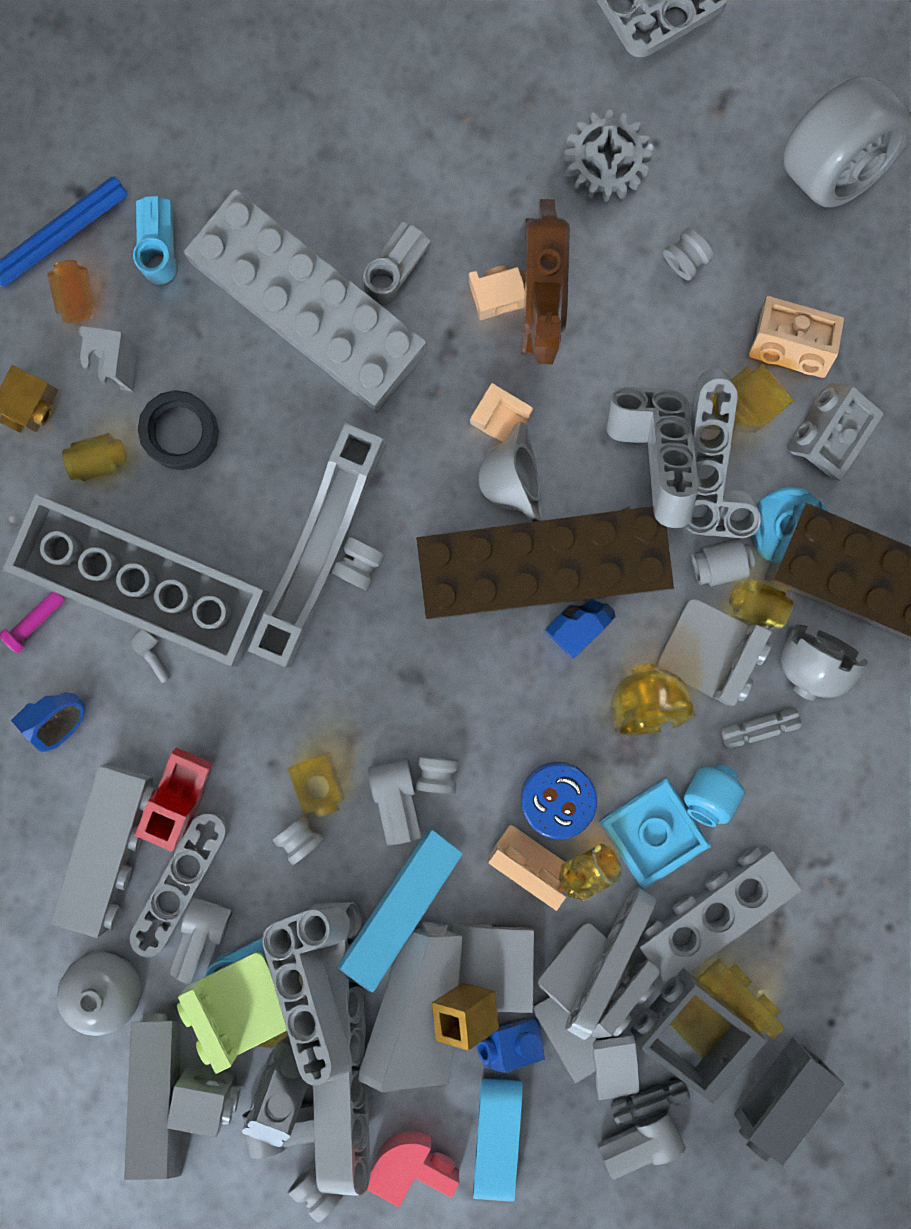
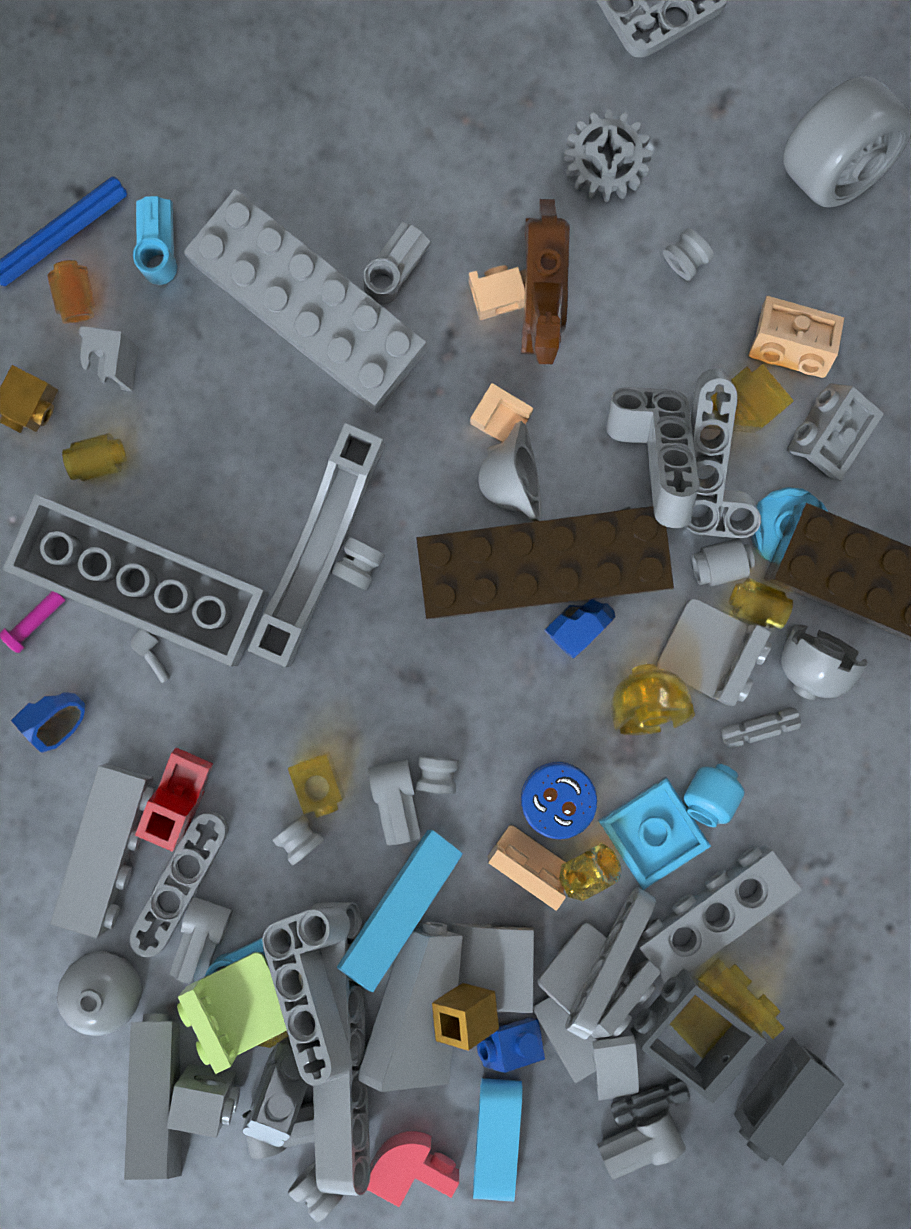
(161, 404): black tyre -> none

